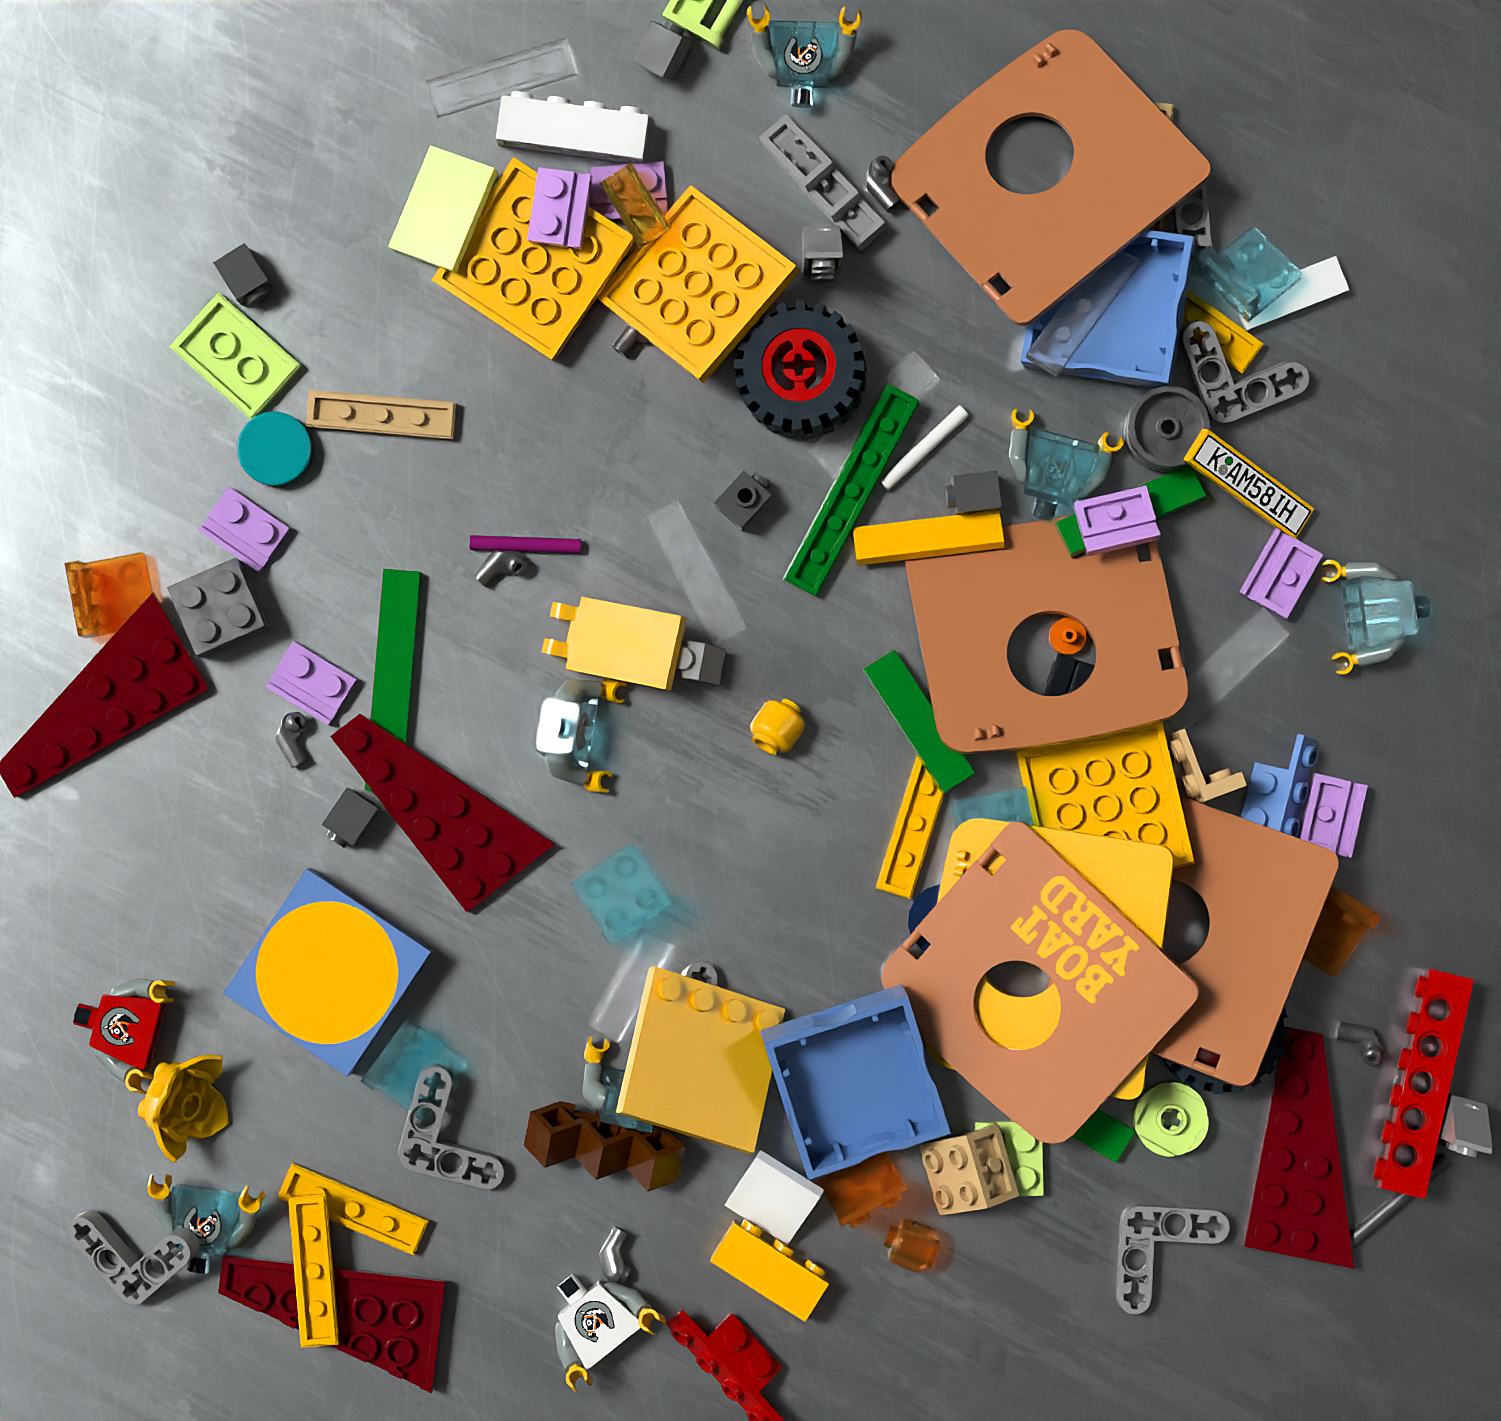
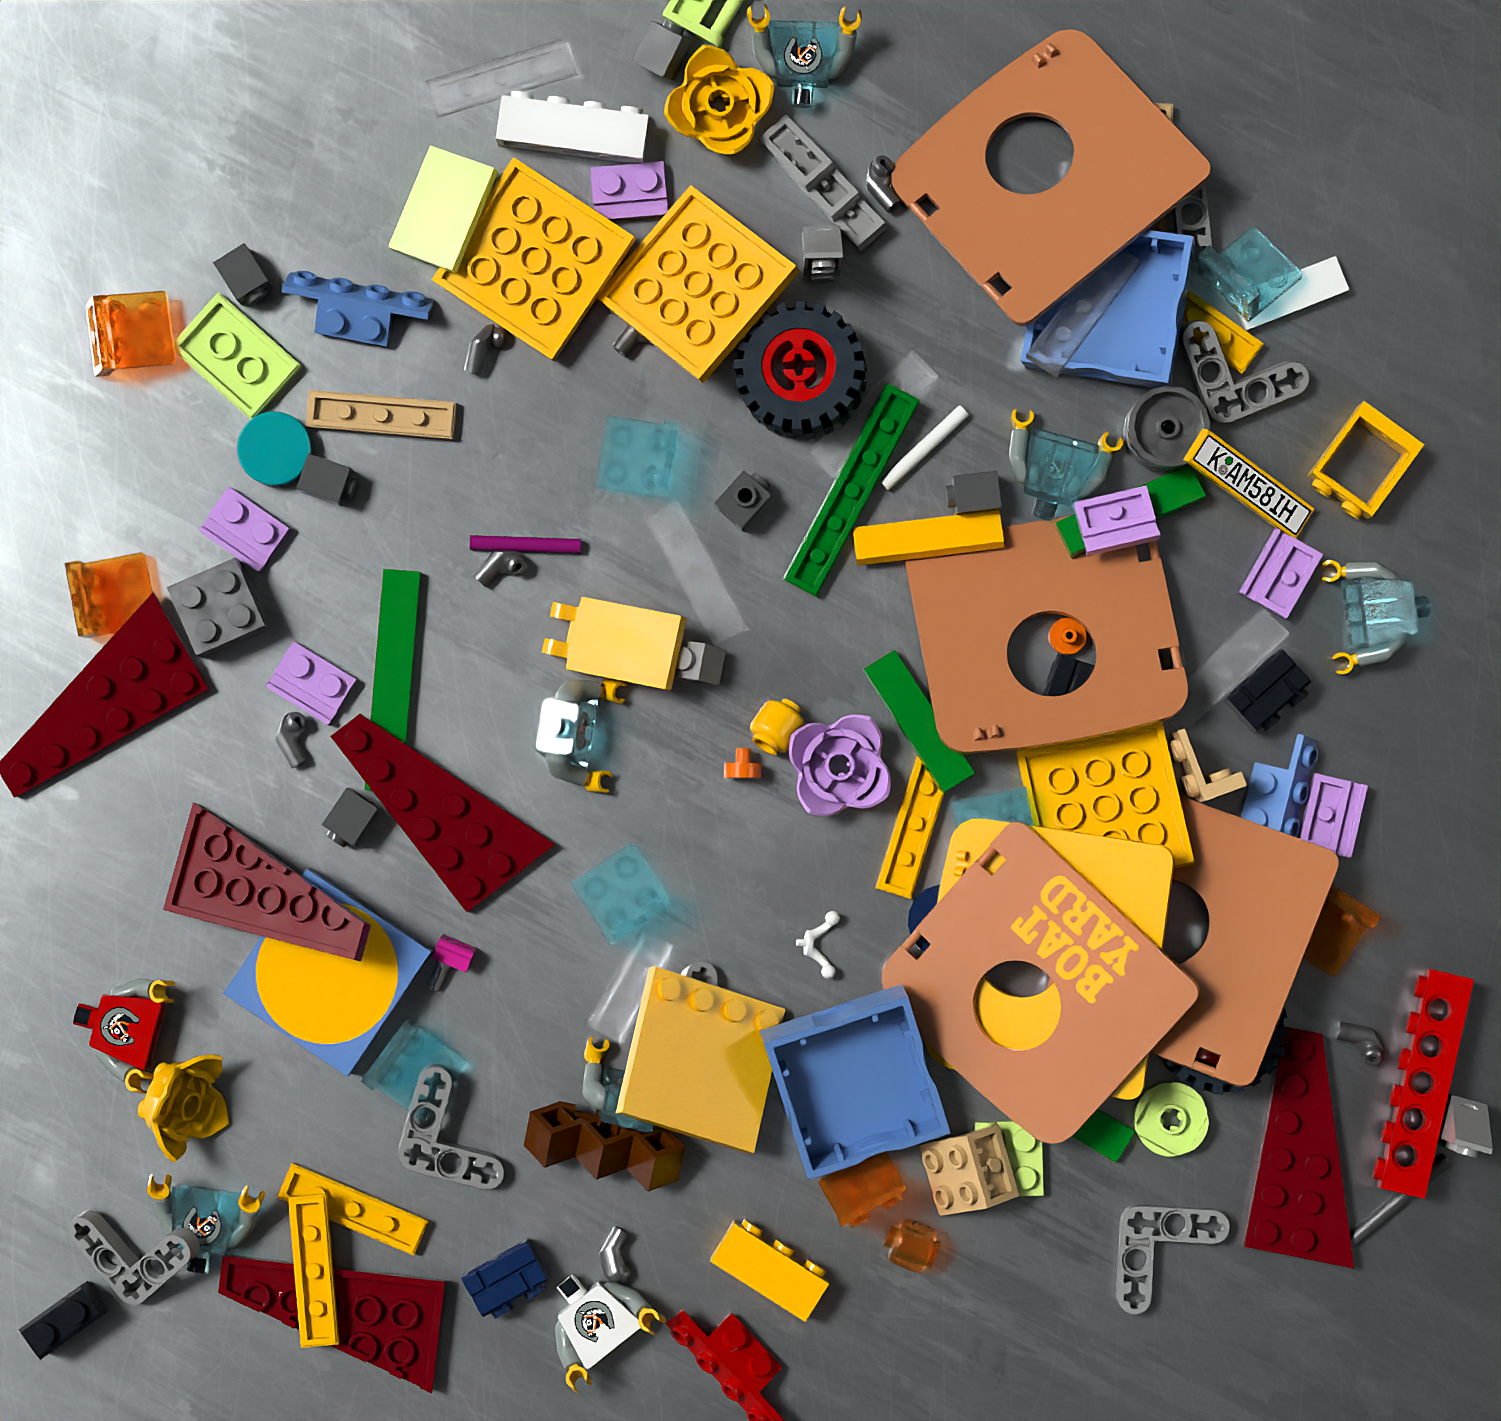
(63, 1320): none -> black brick
(129, 331): none -> clear orange bracket
(245, 888): none -> dark red wing
(327, 480): none -> dark grey brick
(354, 309): none -> medium blue bracket
(450, 953): none -> dark pink piece
(479, 345): none -> flat silver arm
(505, 1279): none -> dark blue brick
(560, 208): lavender plate -> none
(635, 205): clear yellow brick -> none
(637, 457): none -> clear light blue bracket
(713, 74): none -> yellow brick
(742, 767): none -> orange tile
(774, 1197): white tile -> none
(828, 970): none -> white piece
(857, 740): none -> lavender brick
(1268, 691): none -> black brick
(1386, 431): none -> yellow window

